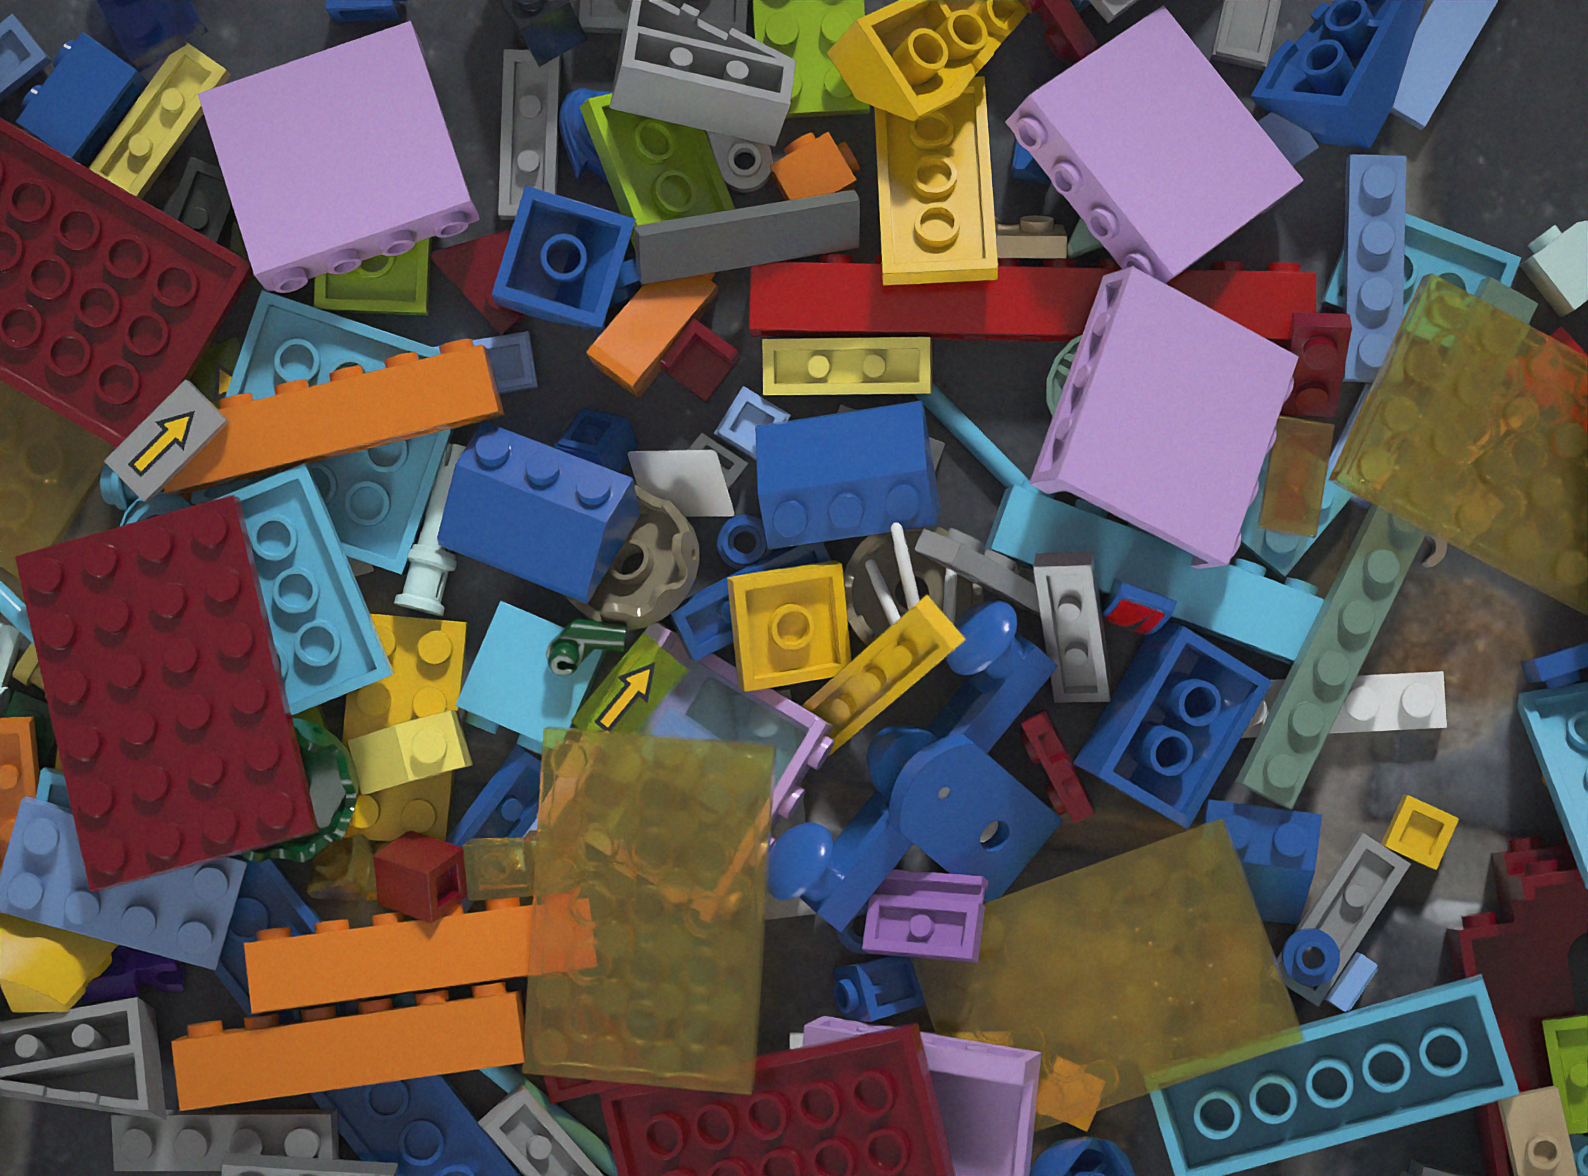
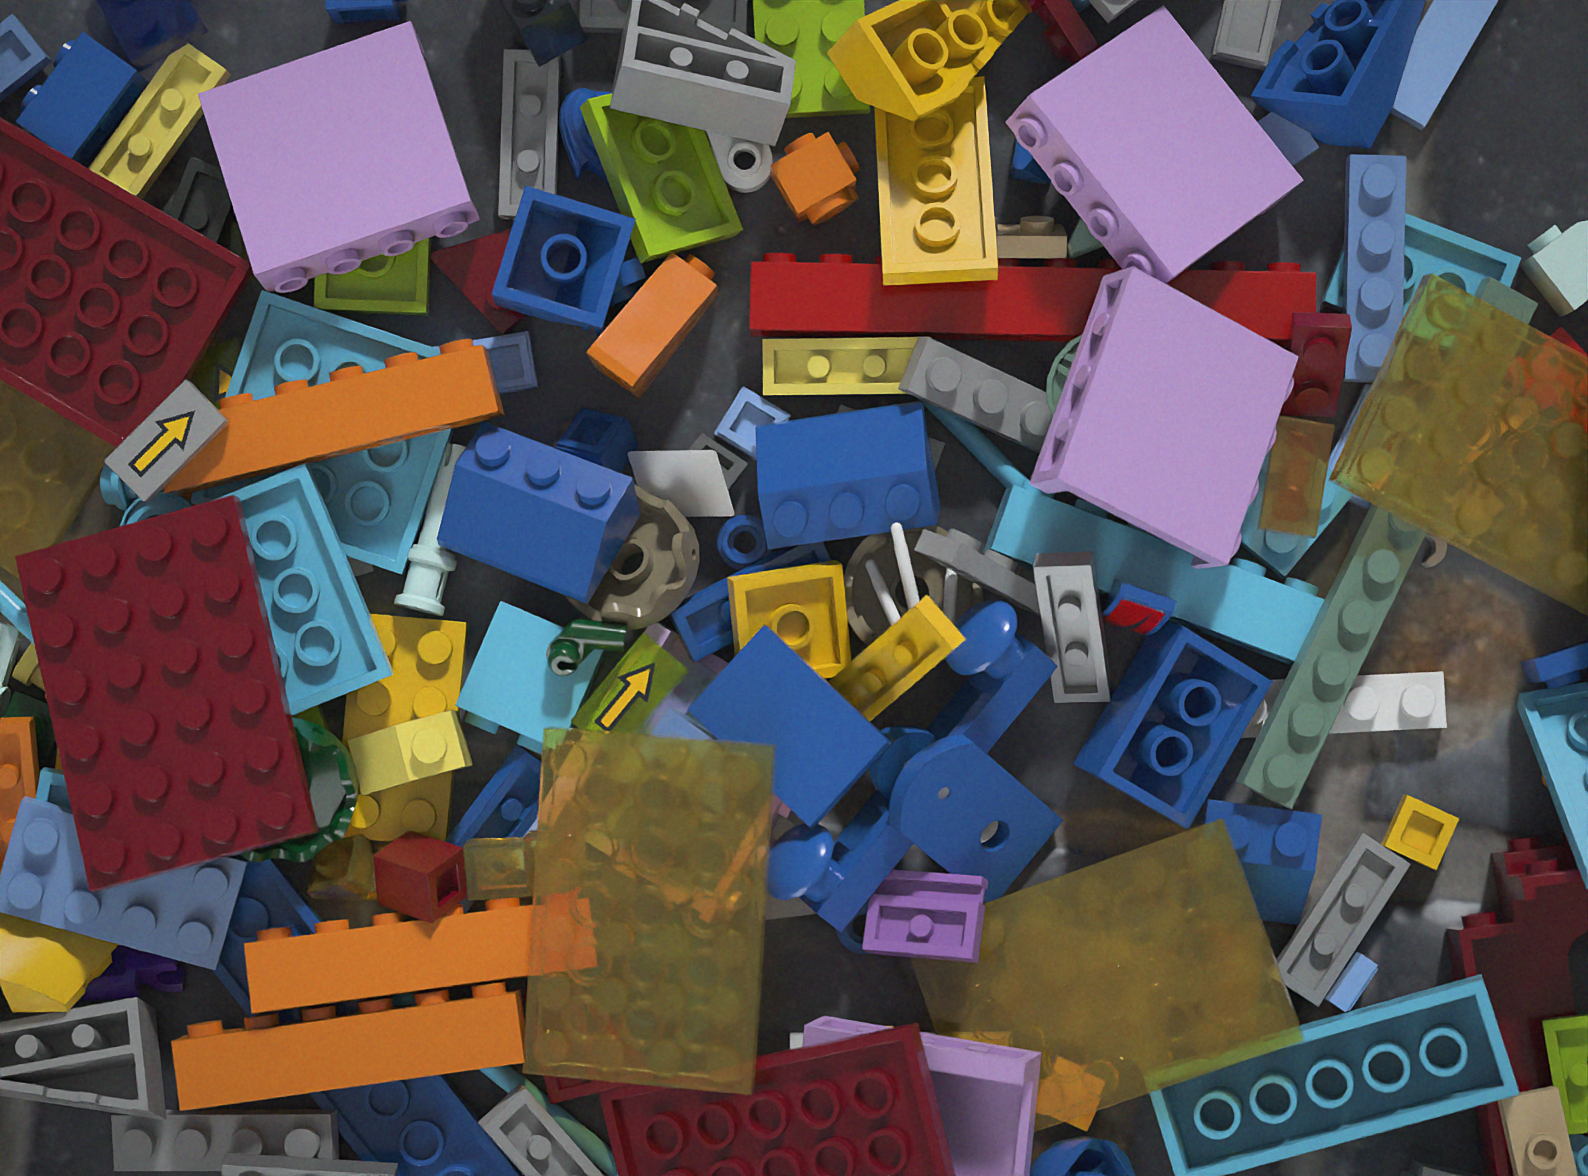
(699, 360): dark red panel -> none
(747, 236): dark grey tile -> none
(781, 700): none -> blue tile
(876, 988): blue bracket -> none
(977, 393): none -> light grey plate
(1047, 747): dark red wing -> none
(1293, 951): blue plate -> none

